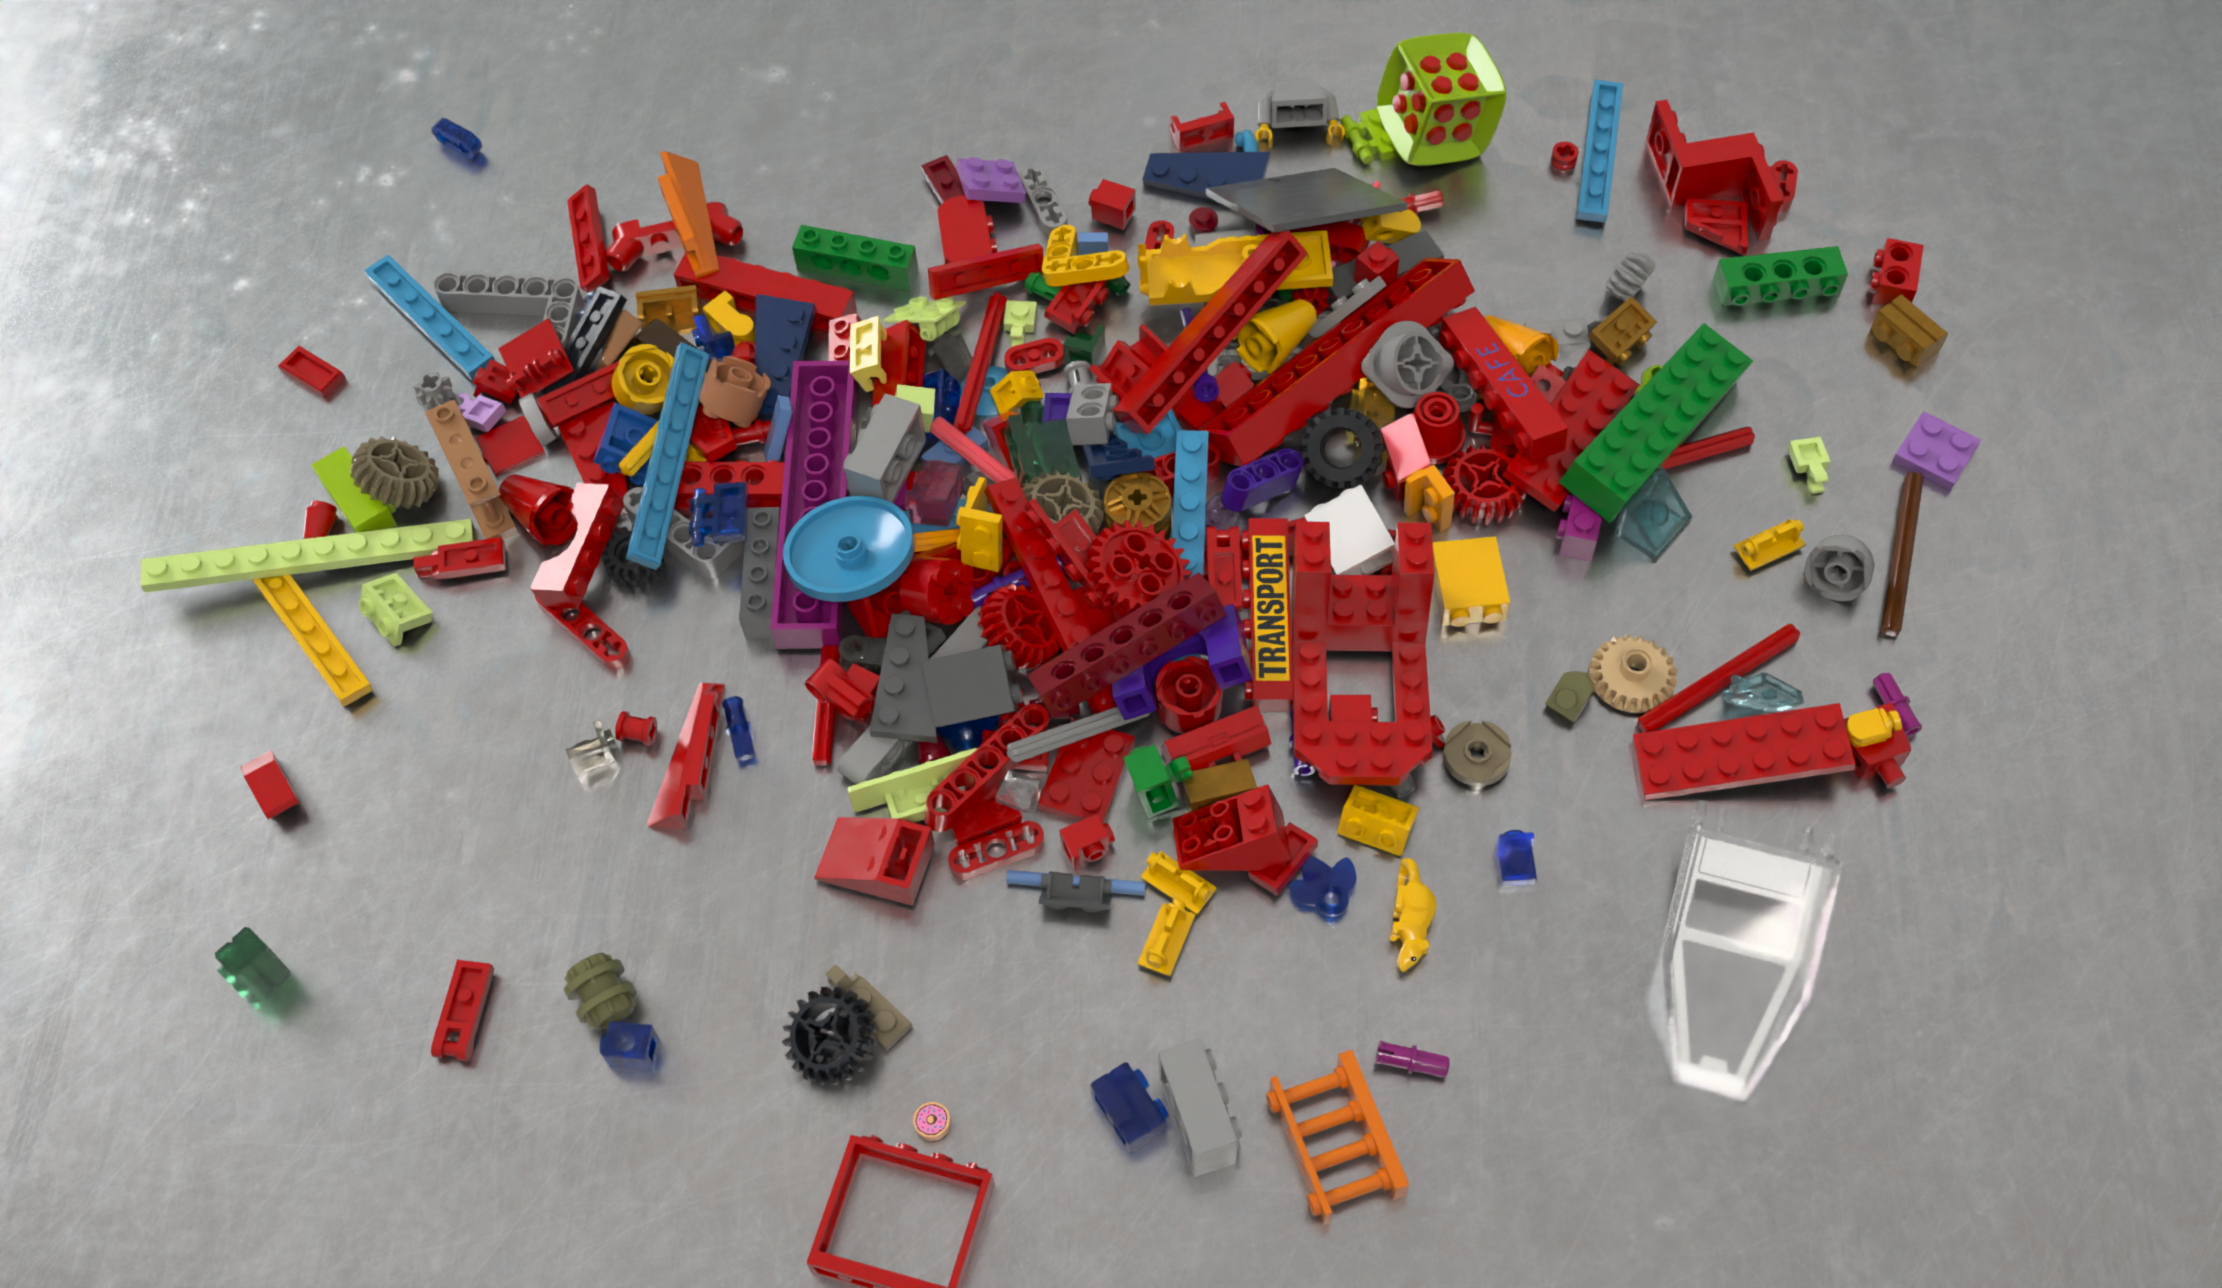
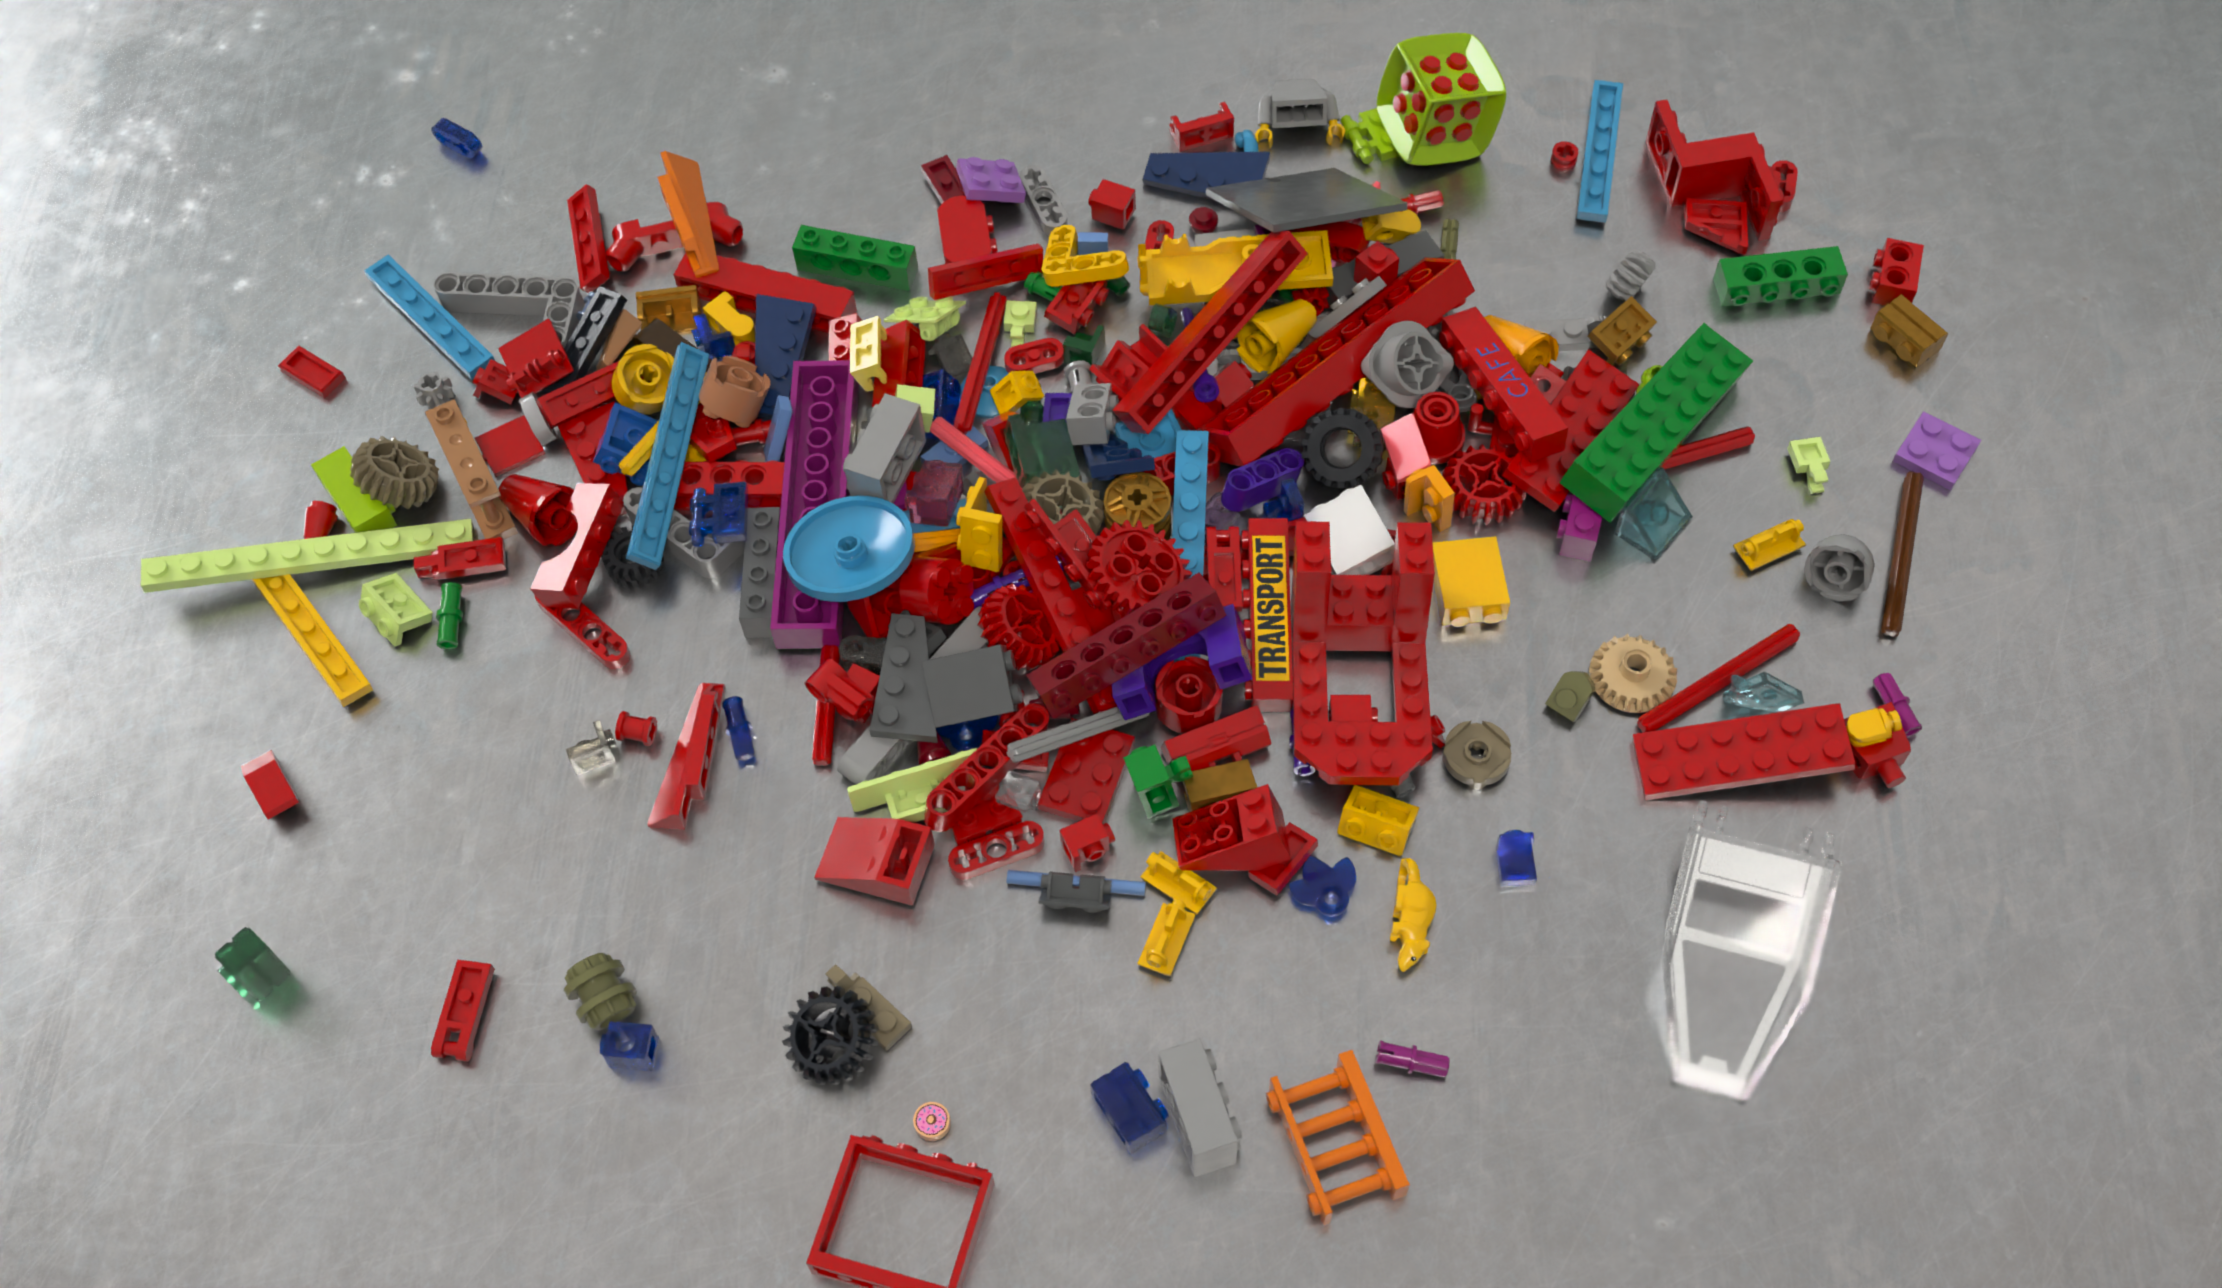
(449, 616): none -> green pin
(481, 412): lavender plate -> none
(1162, 320): none -> clear green beam
(1288, 503): none -> clear blue bracket
(1449, 238): none -> olive axle

